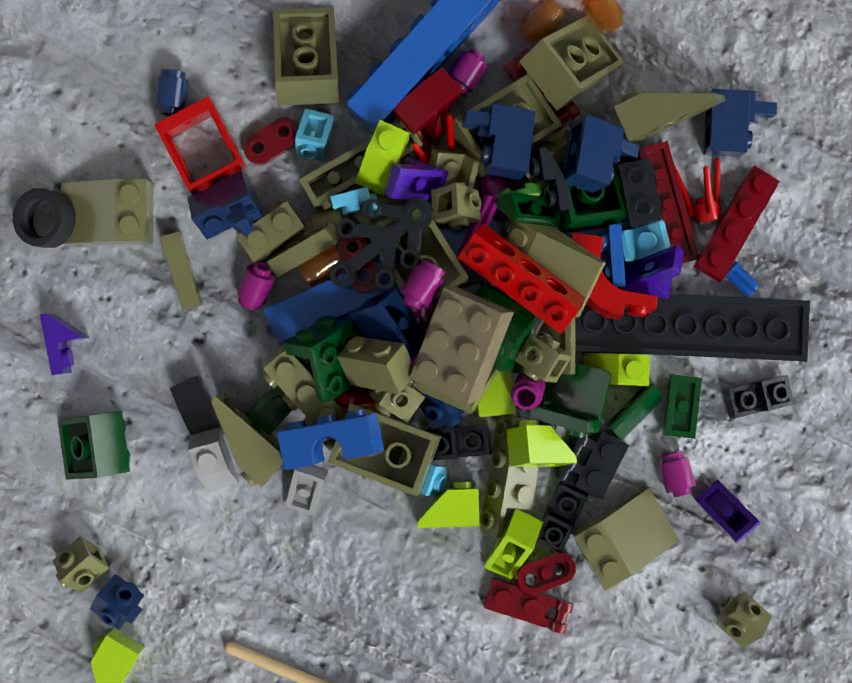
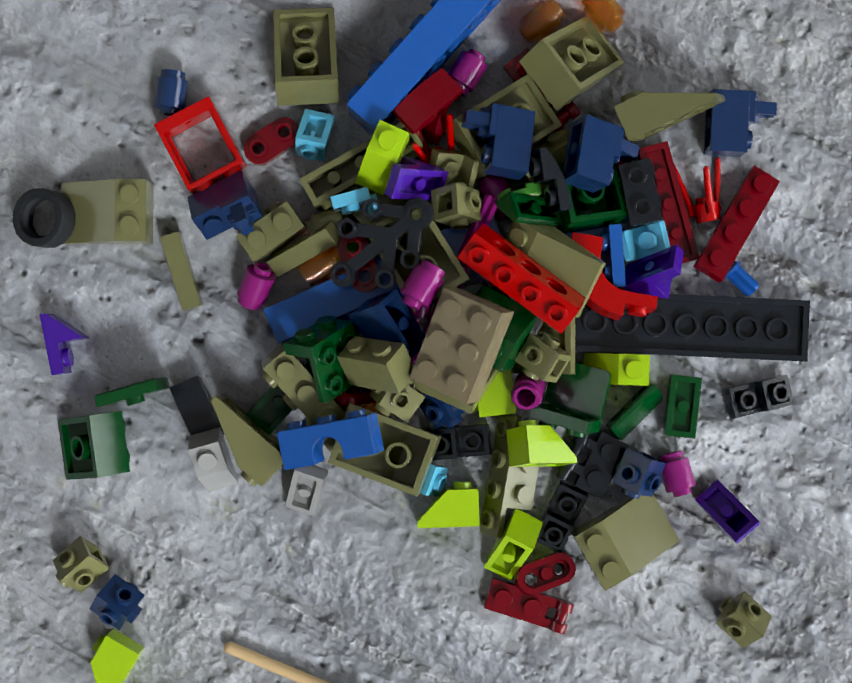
(132, 393): none -> dark green plate
(638, 473): none -> dark blue brick

